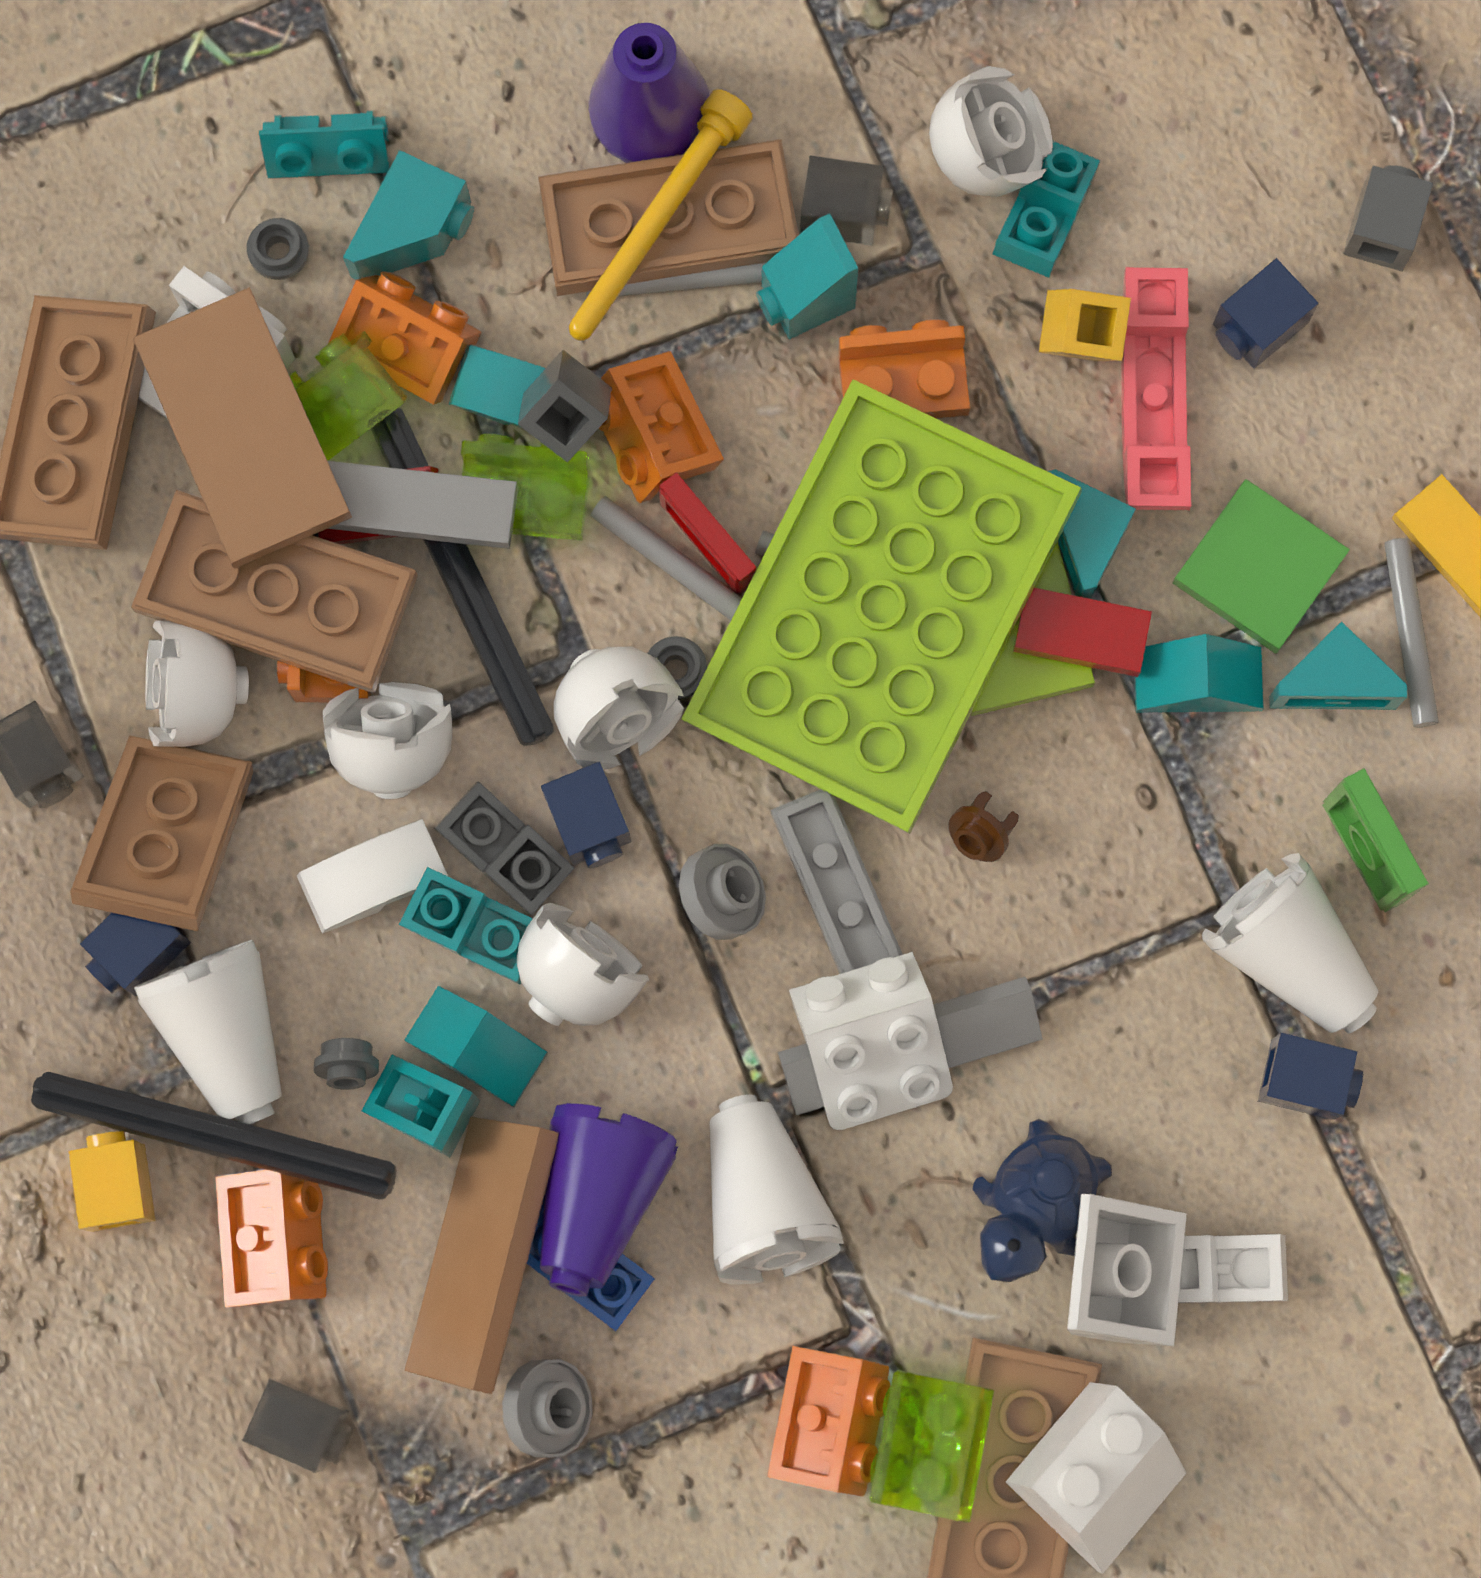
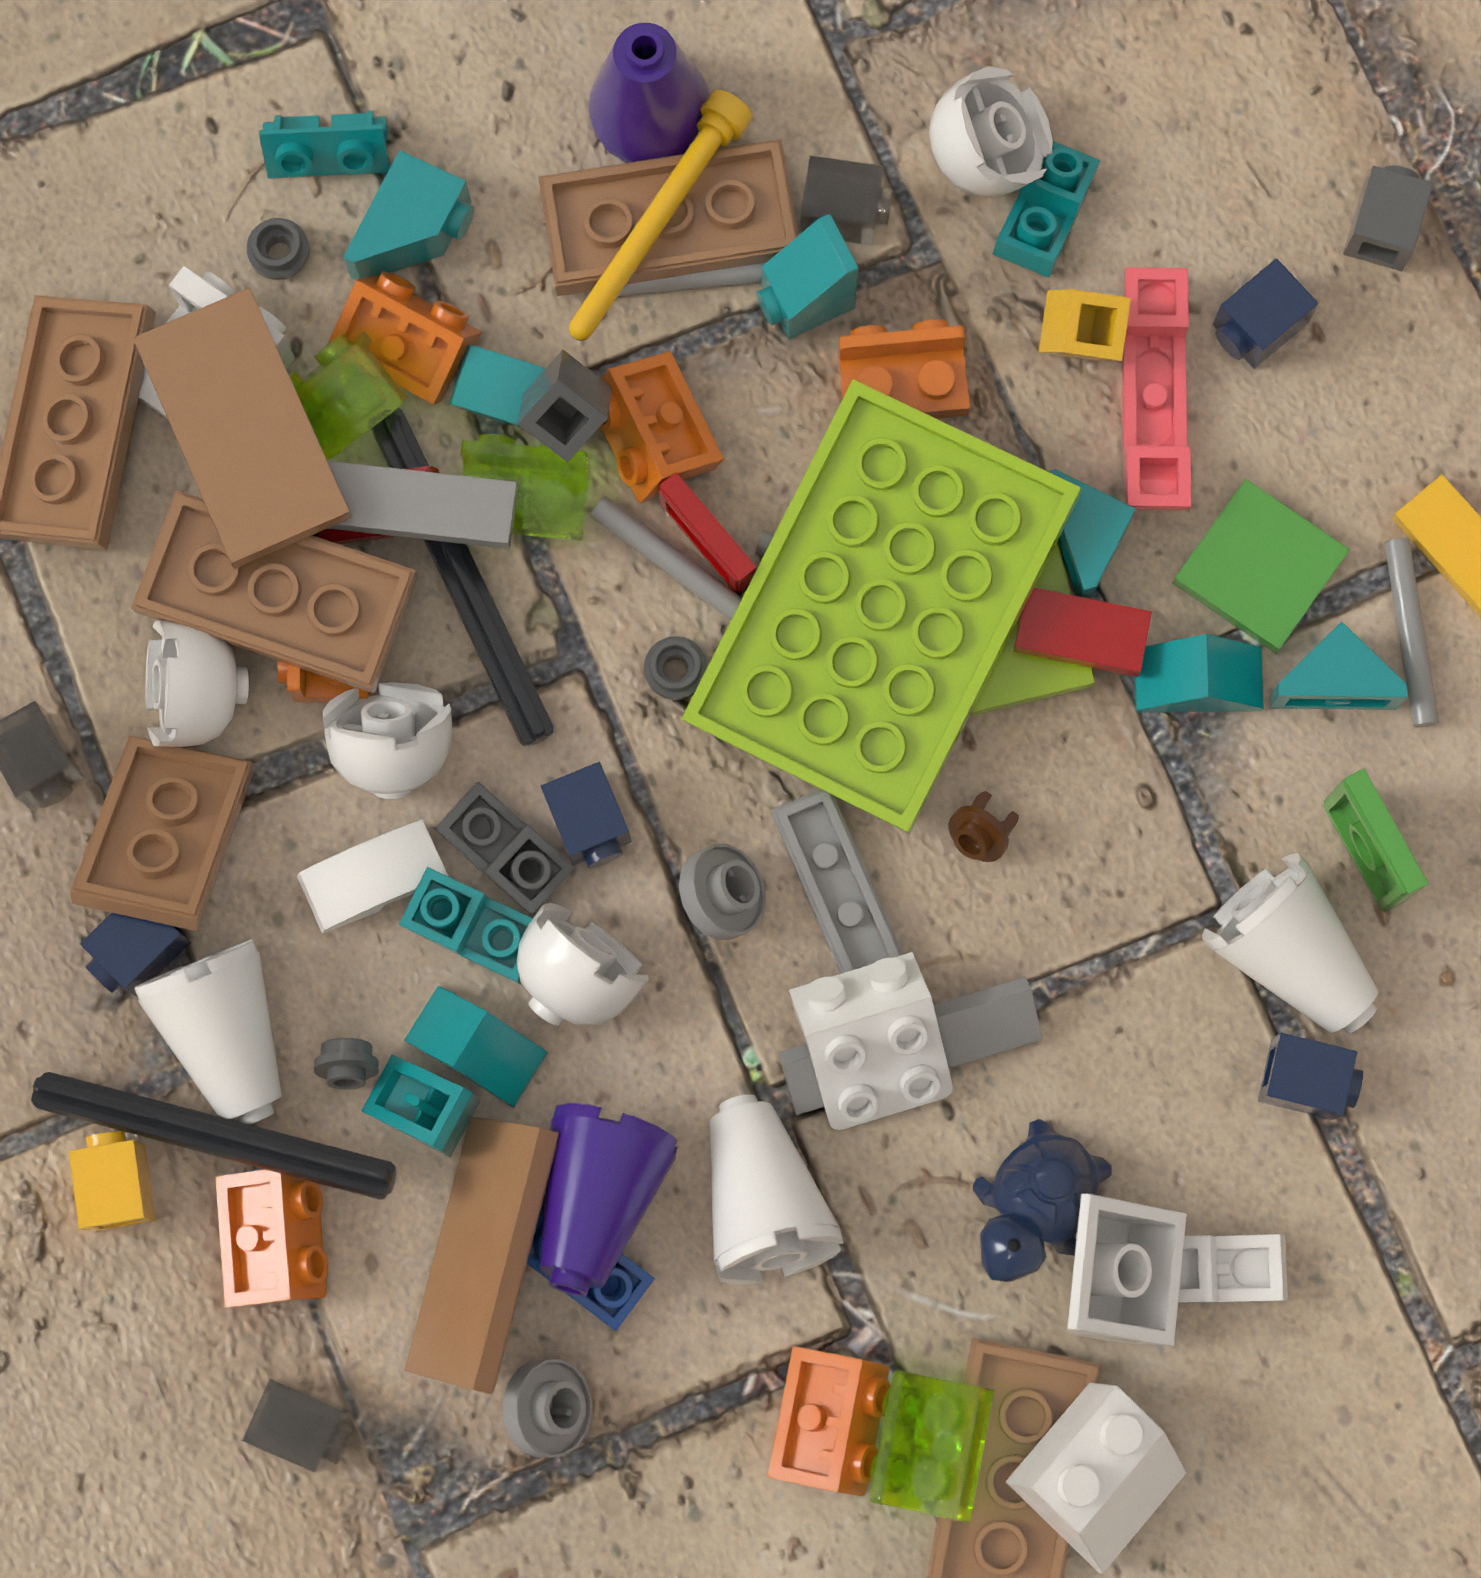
(614, 702): white cylinder -> none

